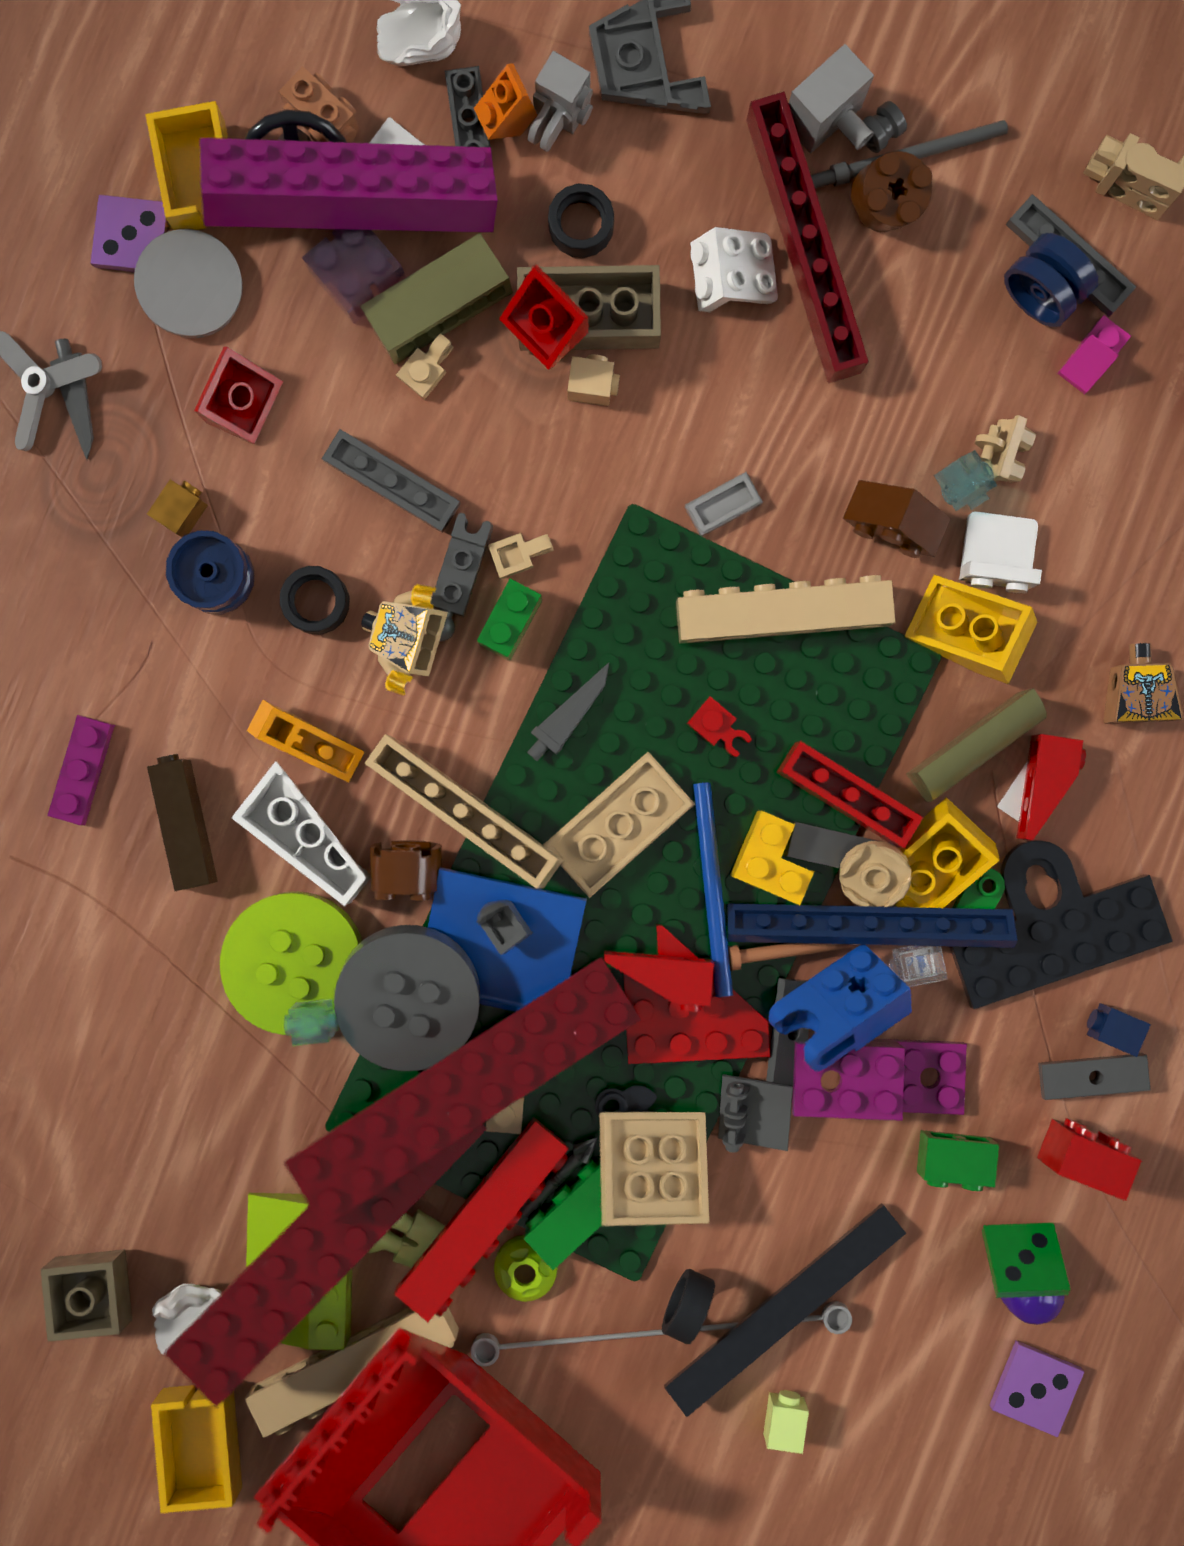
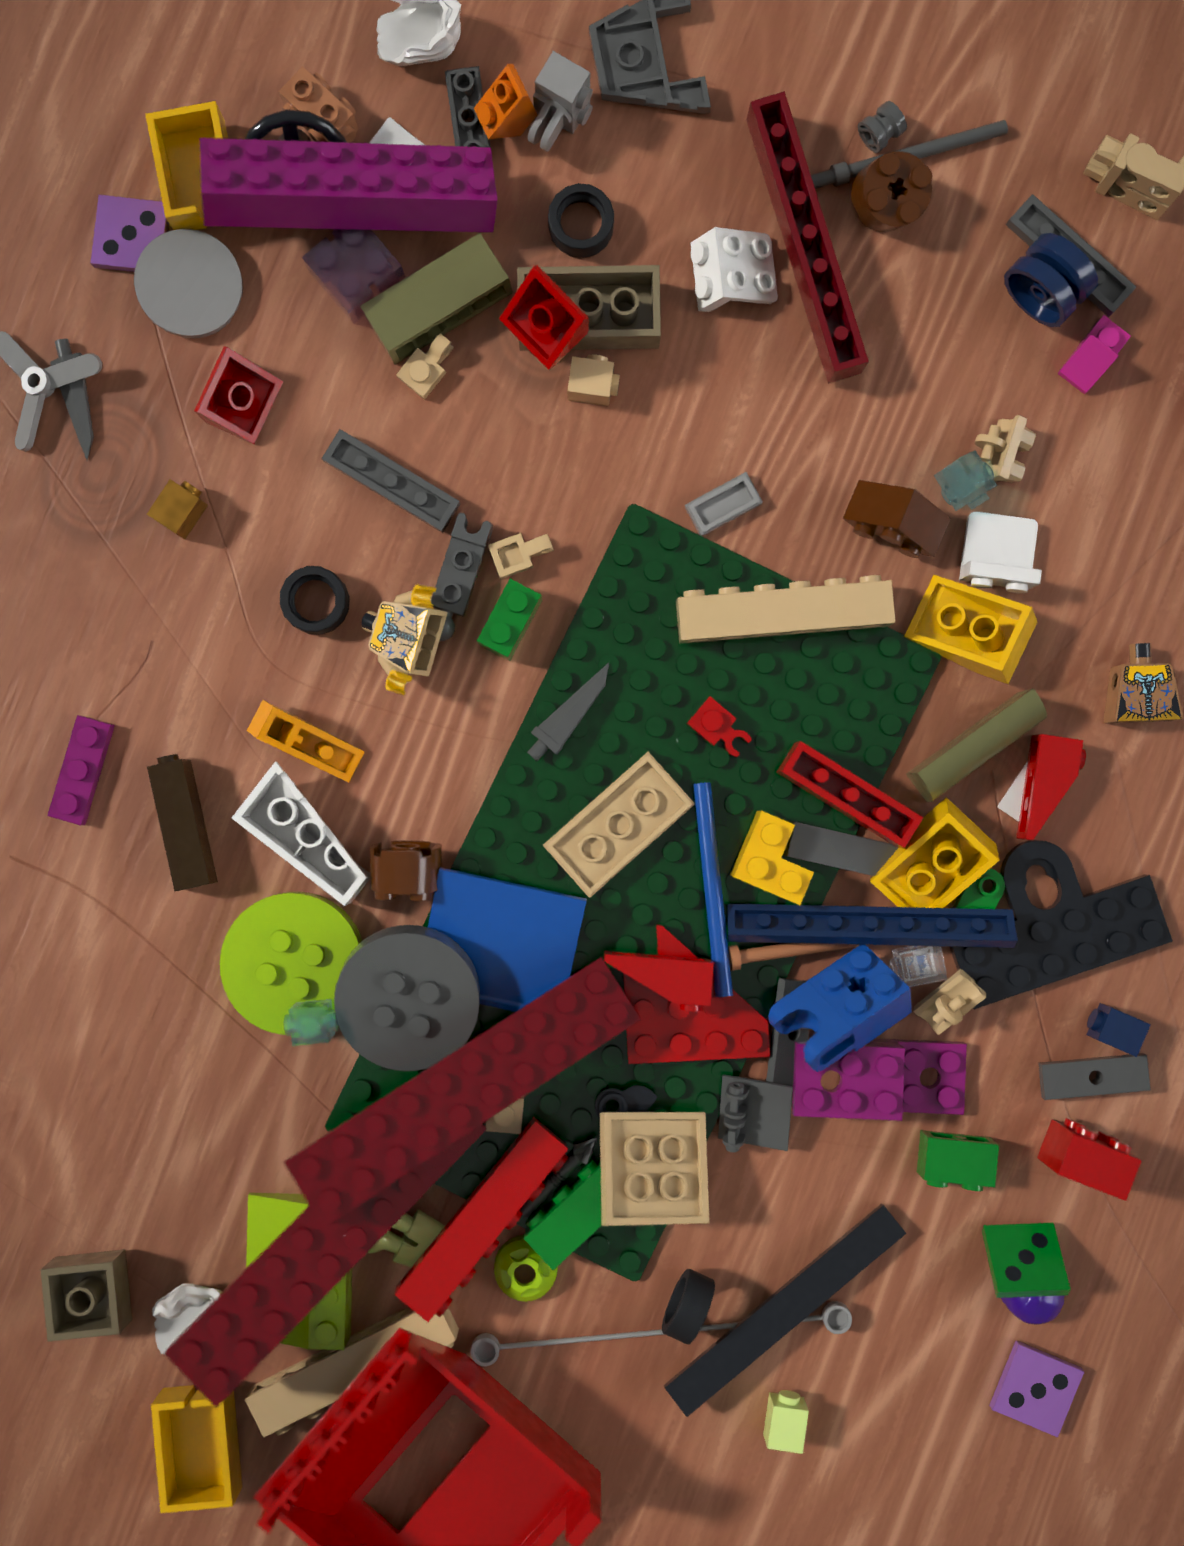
(193, 560): dark blue wheel -> none
(464, 812): tan brick -> none
(503, 925): dark grey plate -> none
(831, 100): light grey brick -> none
(875, 874): tan tile -> none
(950, 1001): none -> tan hips

